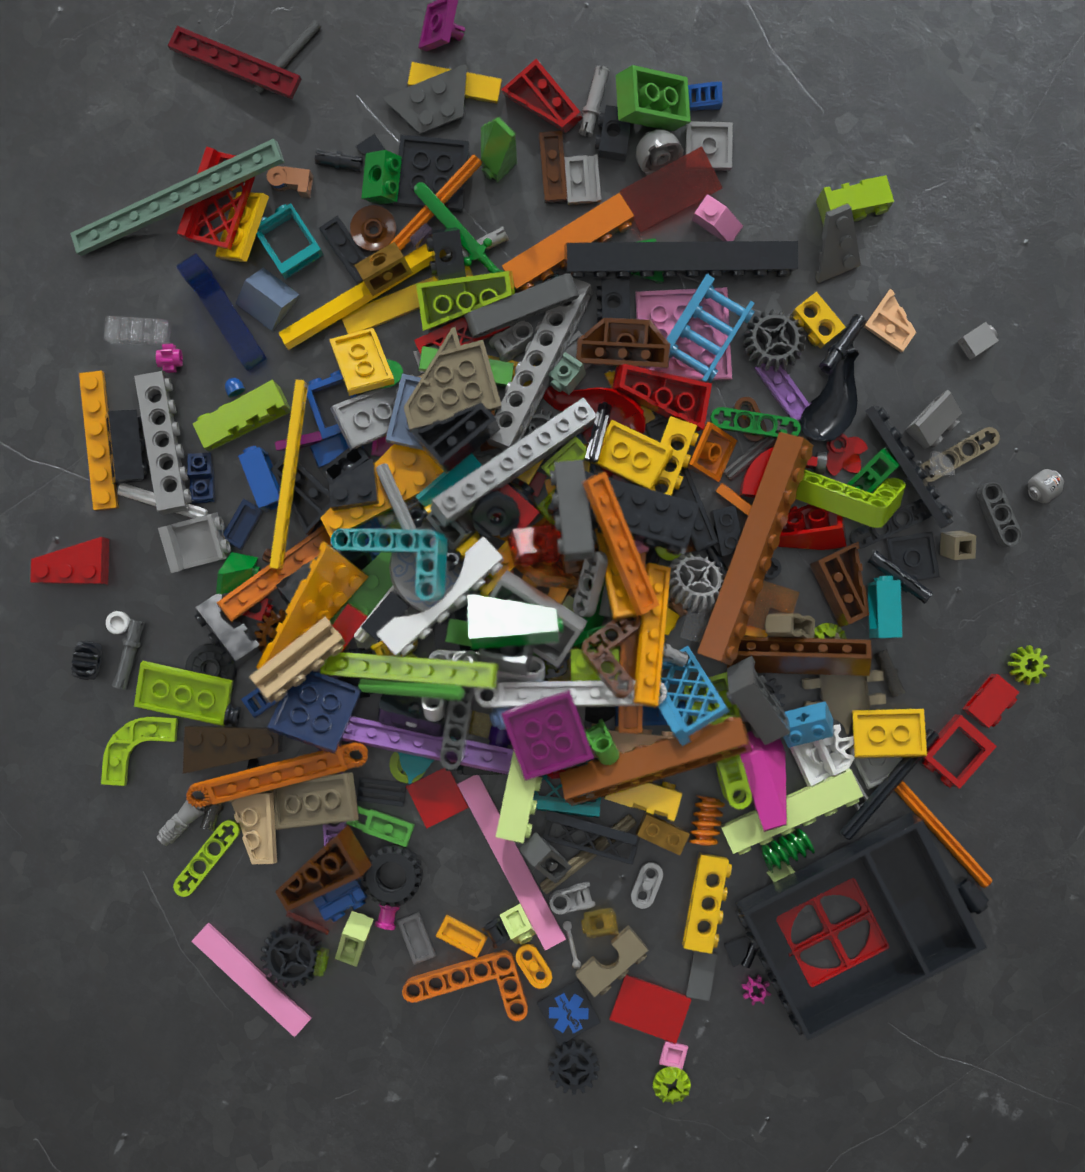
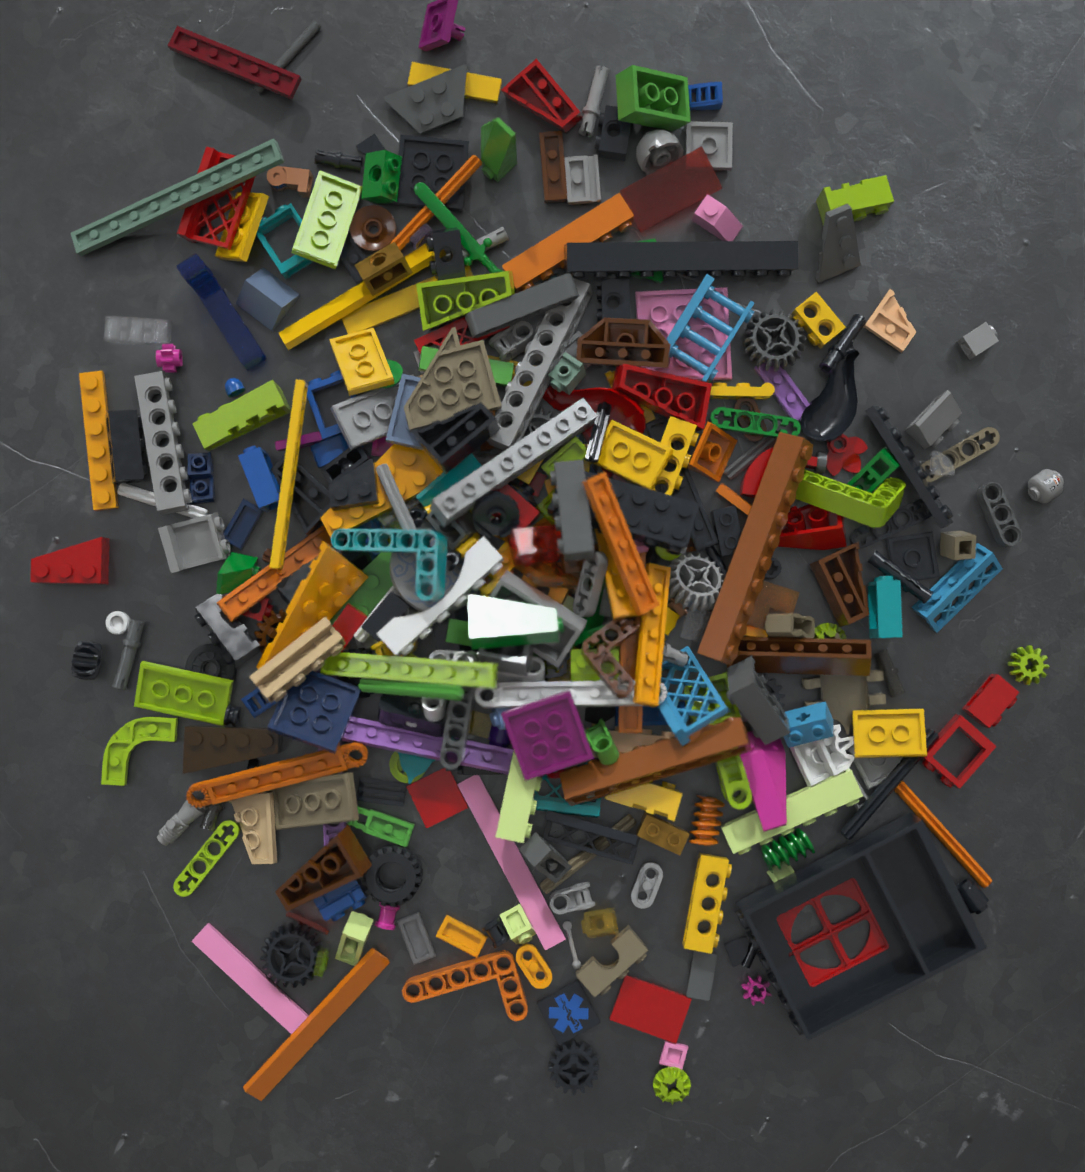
(316, 1024): none -> orange tile
(327, 220): none -> lime tile
(722, 391): none -> yellow plate
(956, 584): none -> dark azure fence

